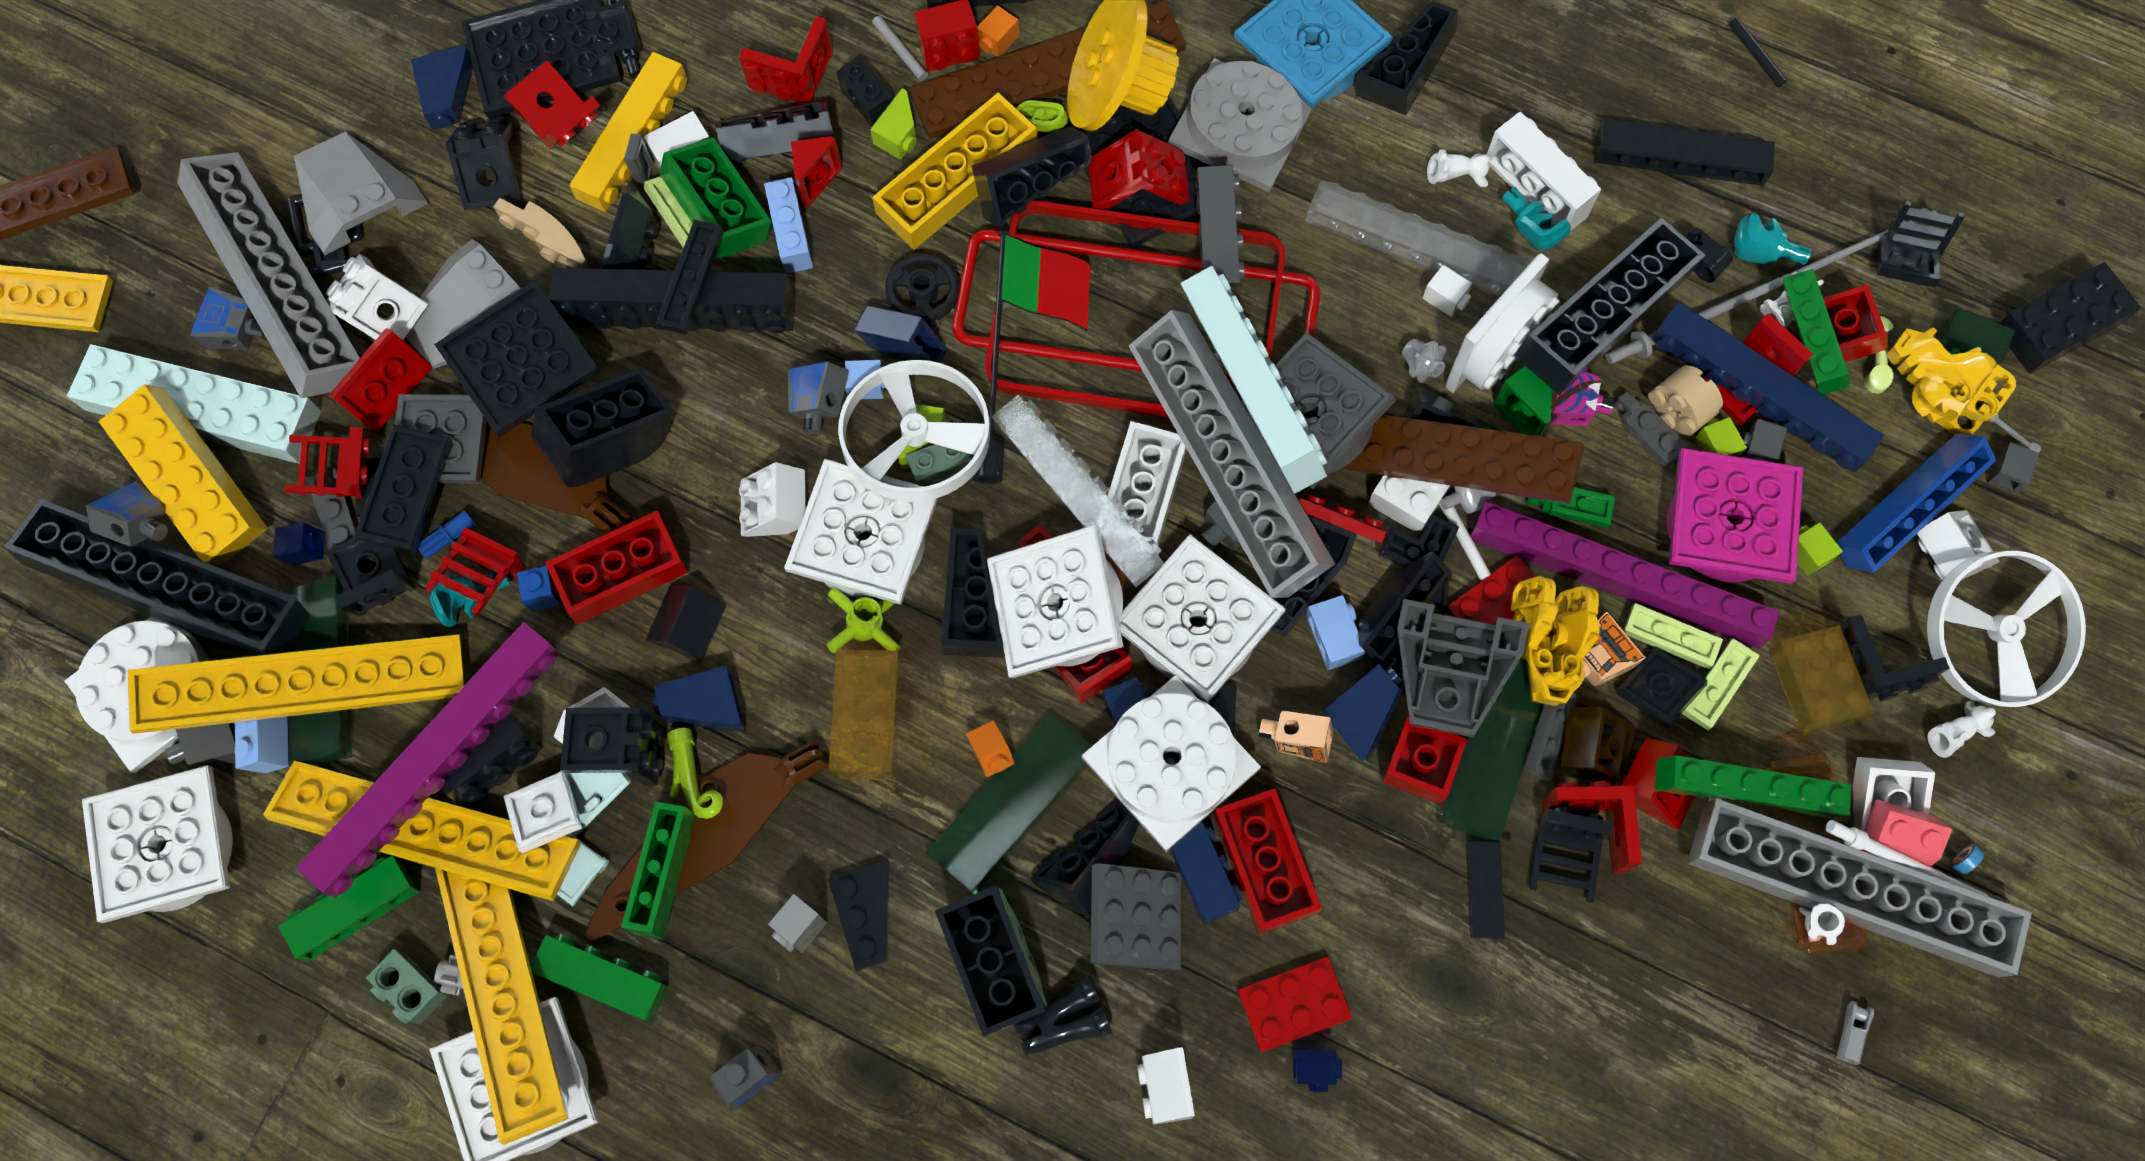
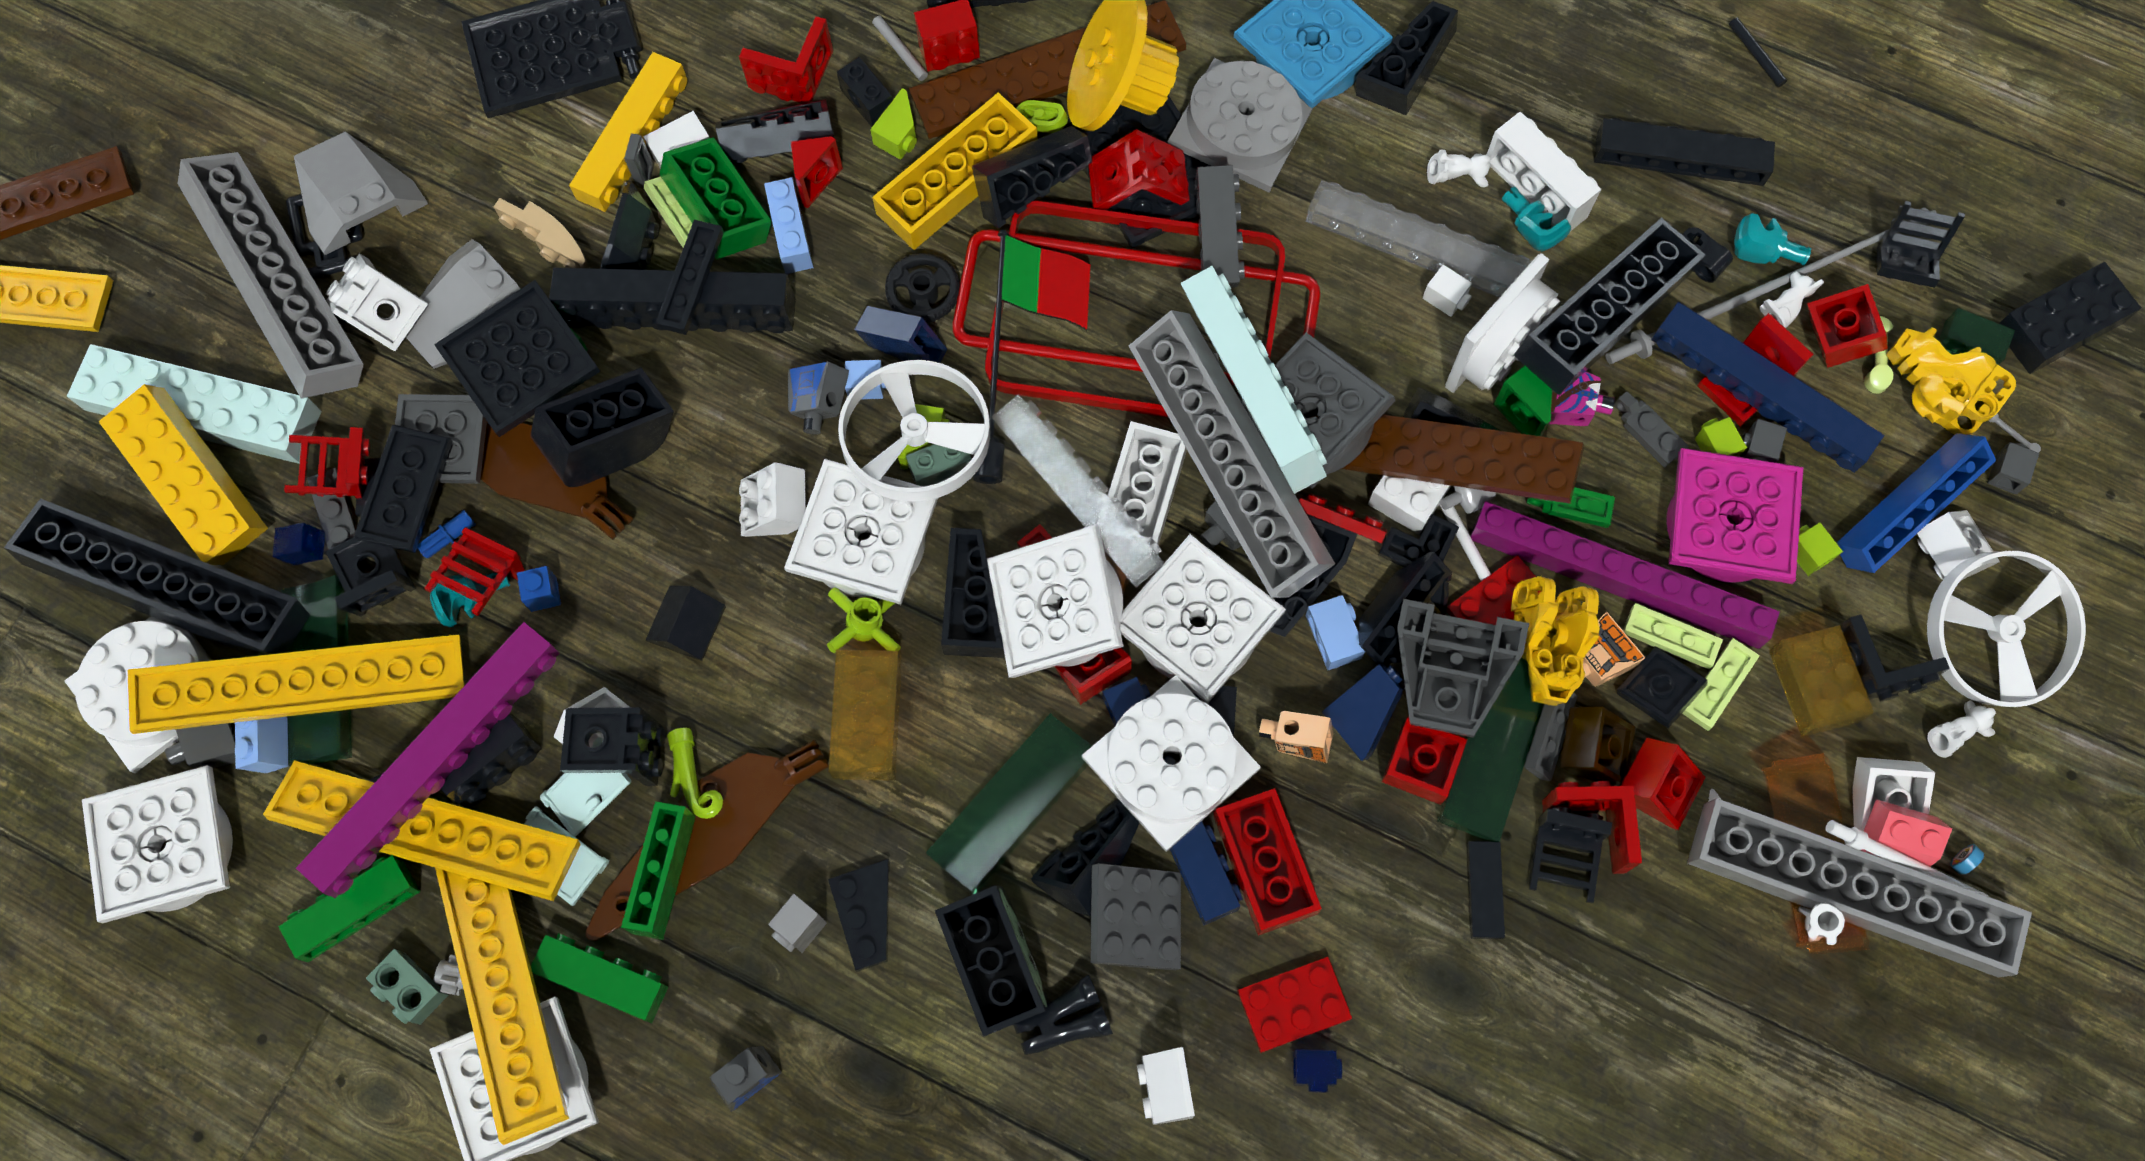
(128, 516): dark grey torso -> none
(225, 322): dark grey torso -> none
(378, 378): red plate -> none
(443, 84): dark blue slope -> none
(483, 148): black bracket -> none
(542, 812): white tile -> none
(558, 122): red bracket -> none
(616, 567): red brick -> none
(701, 701): dark blue slope -> none
(990, 748): orange brick -> none
(997, 31): orange brick -> none
(1424, 359): light grey rock -> none
(1686, 400): tan brick -> none
(1734, 782): green arch -> none
(1816, 332): green brick -> none
(1854, 1038): light grey bar -> none

